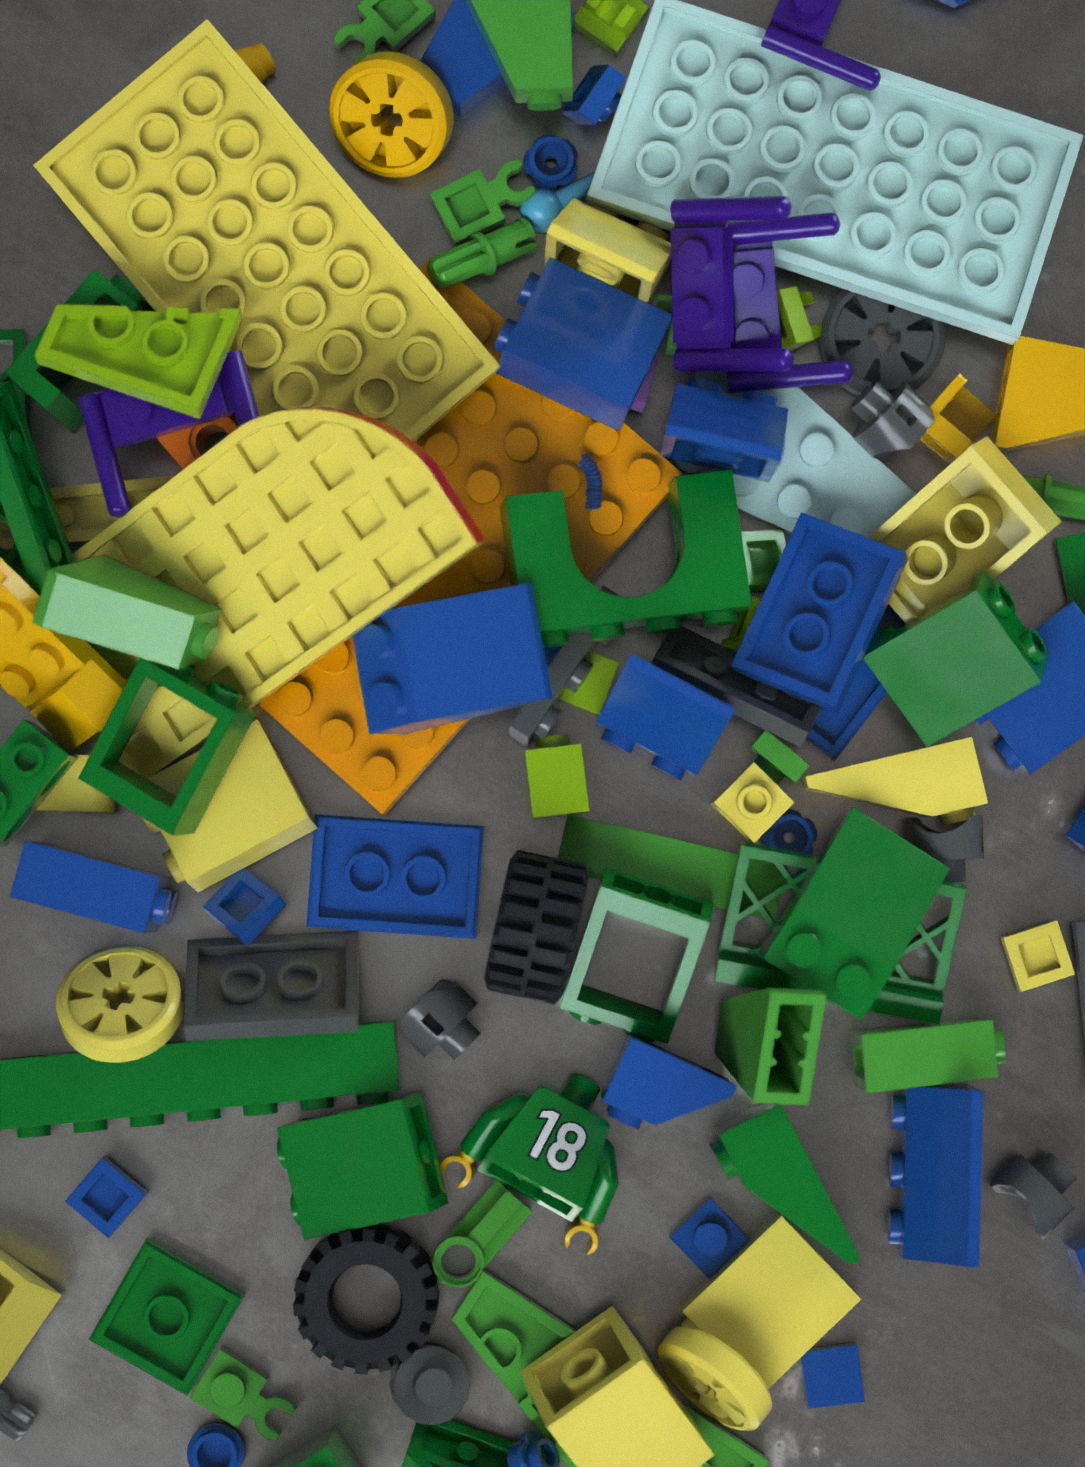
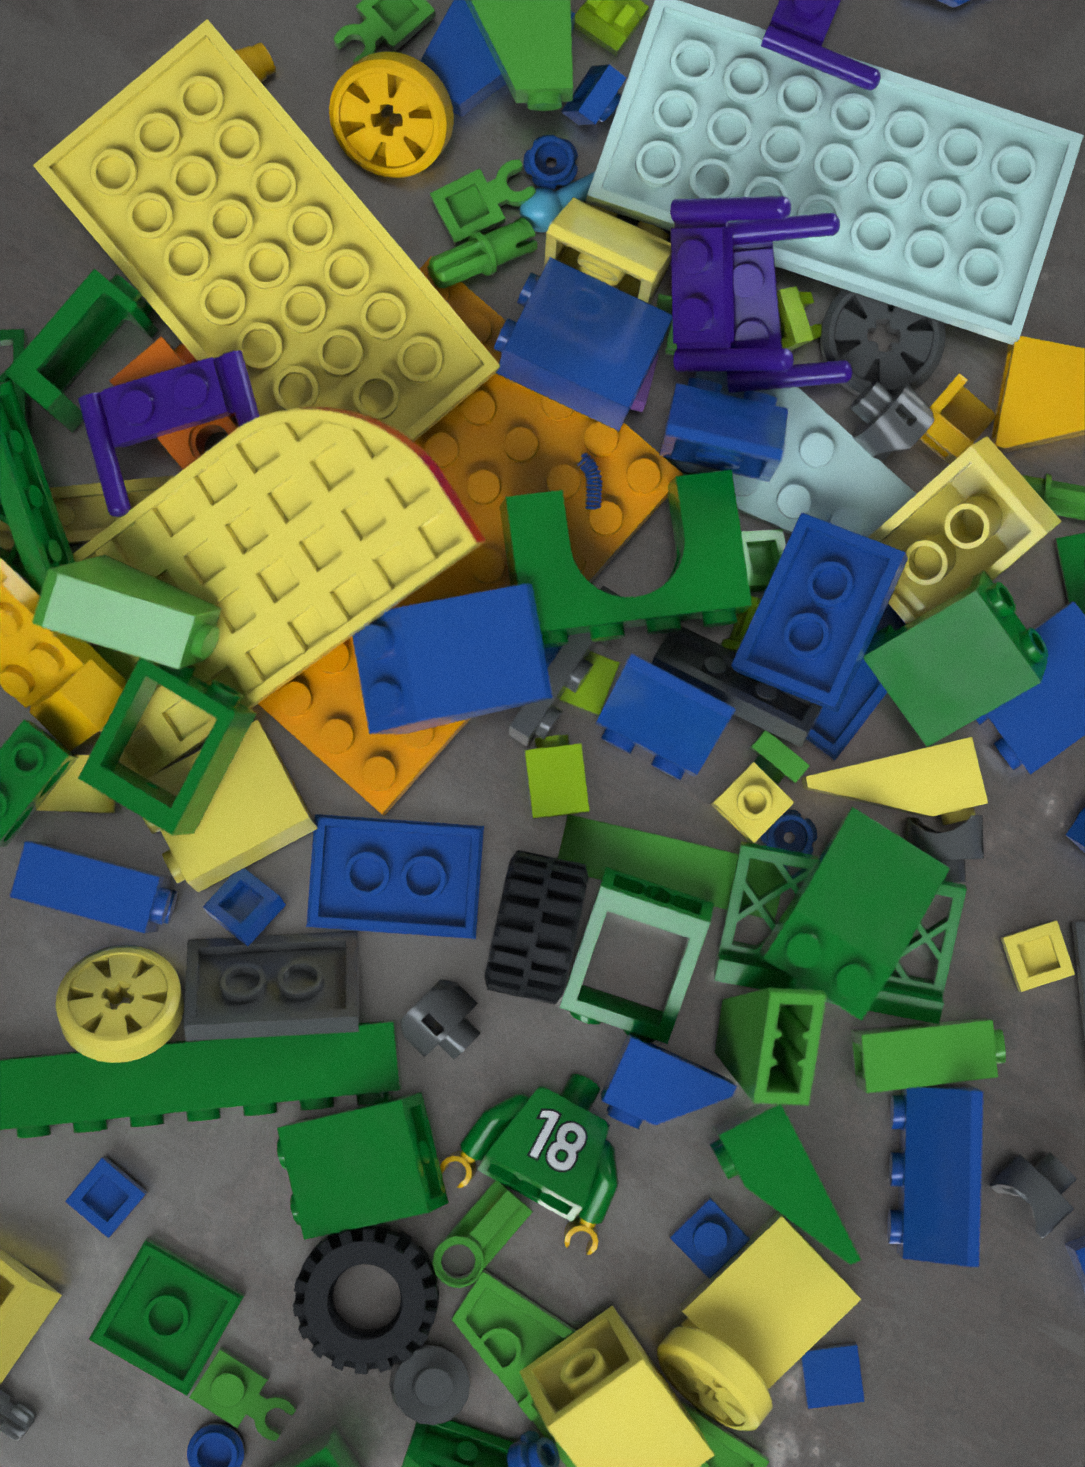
(144, 354): lime wing -> none

